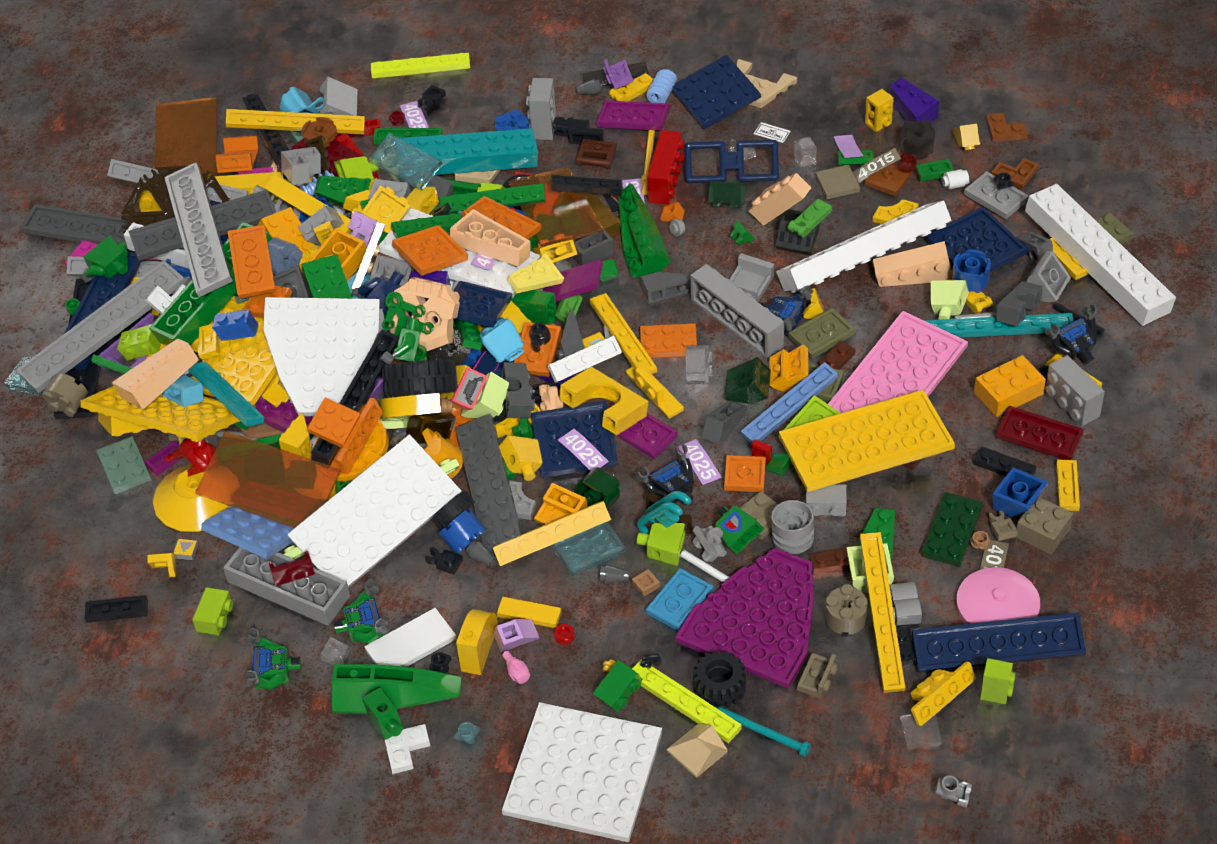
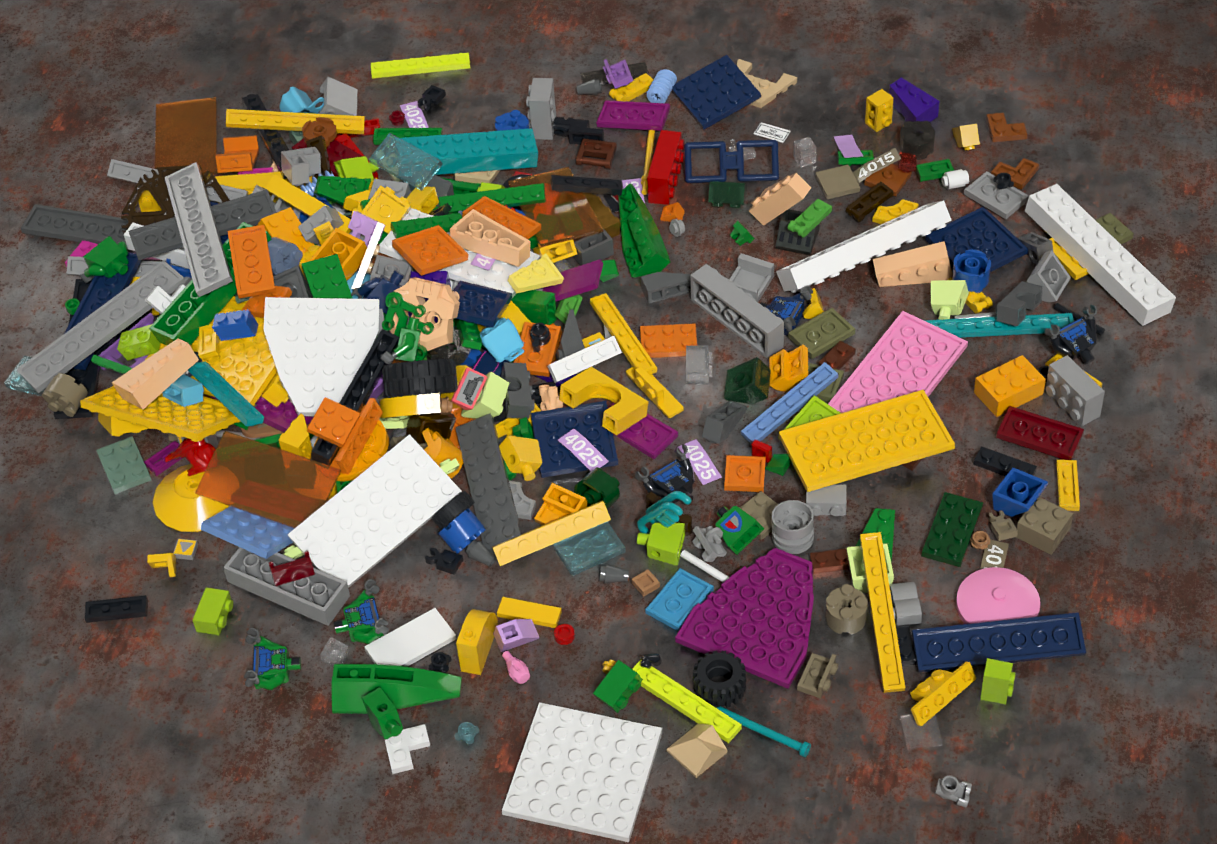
(869, 201): none -> dark brown plate

